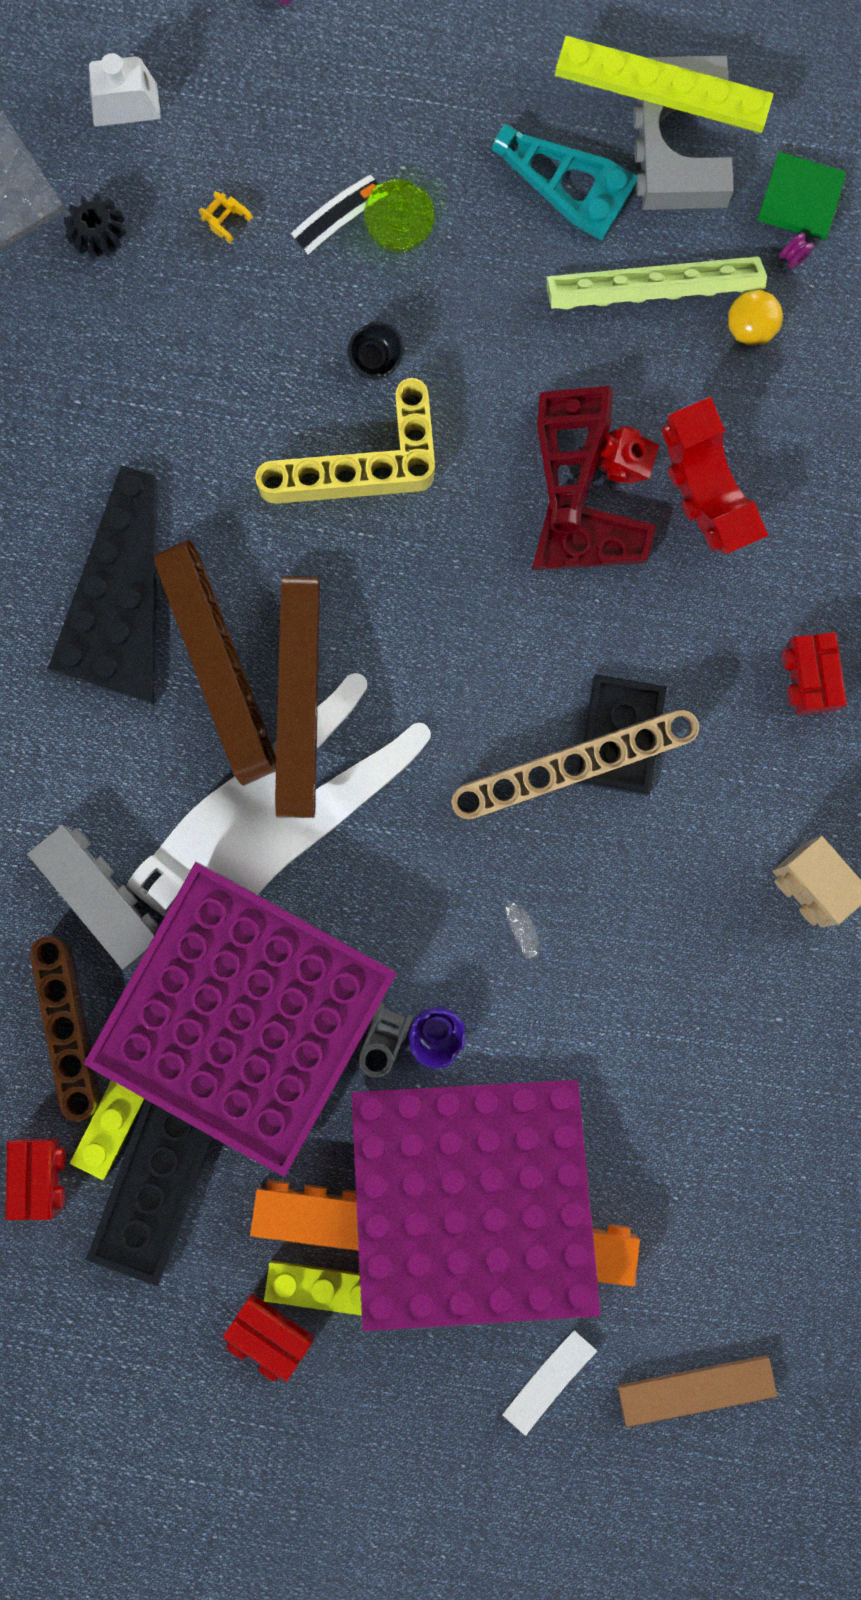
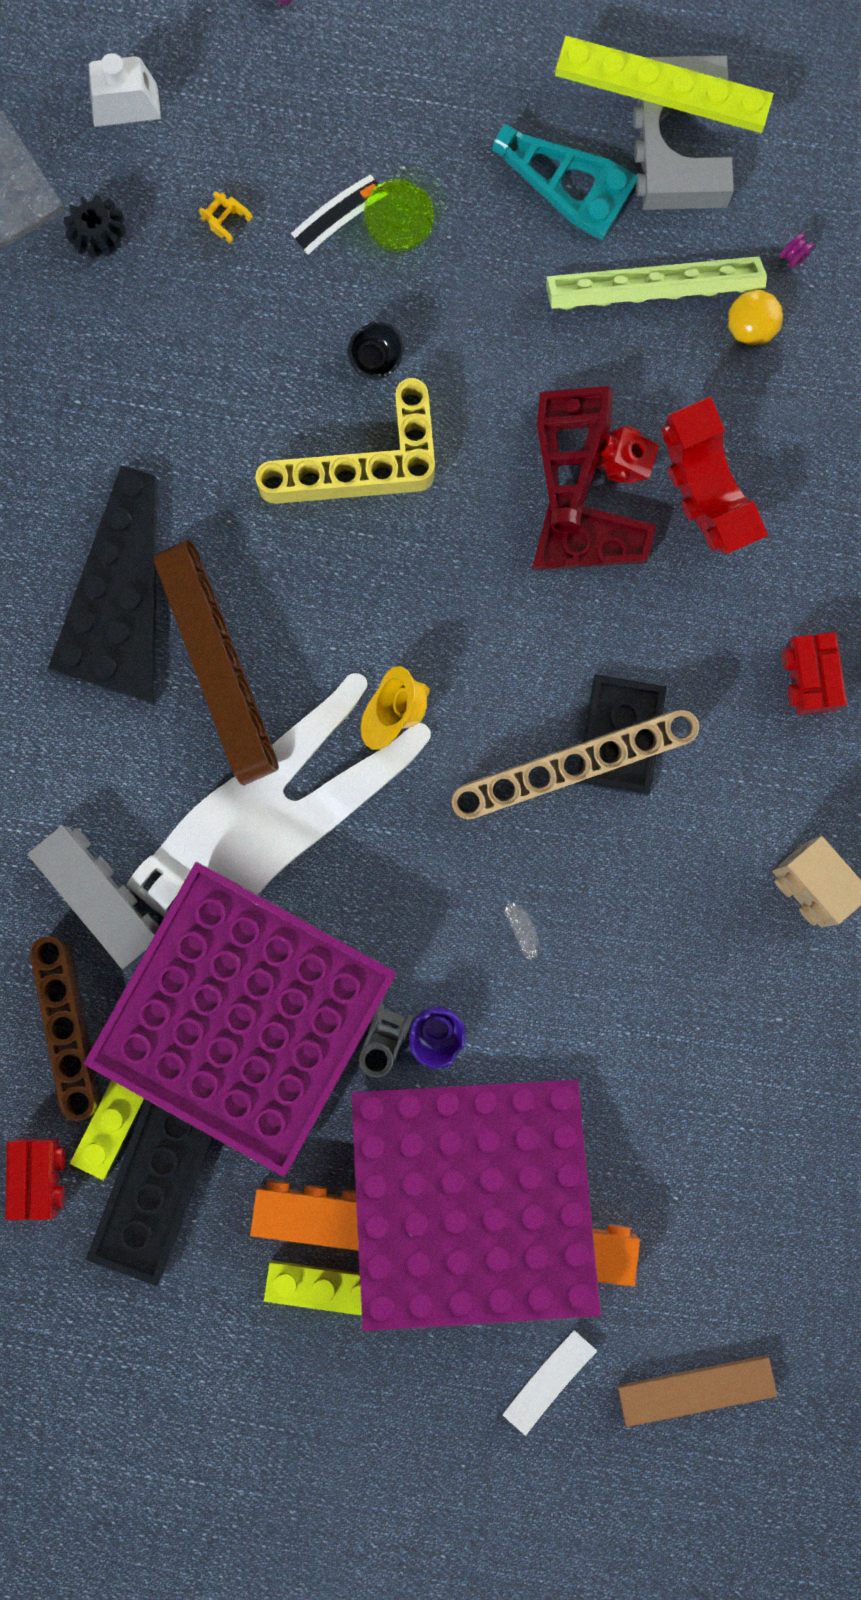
(267, 1339): red brick -> none
(297, 697): reddish brown beam -> none
(394, 706): none -> yellow piece
(801, 196): green slope -> none

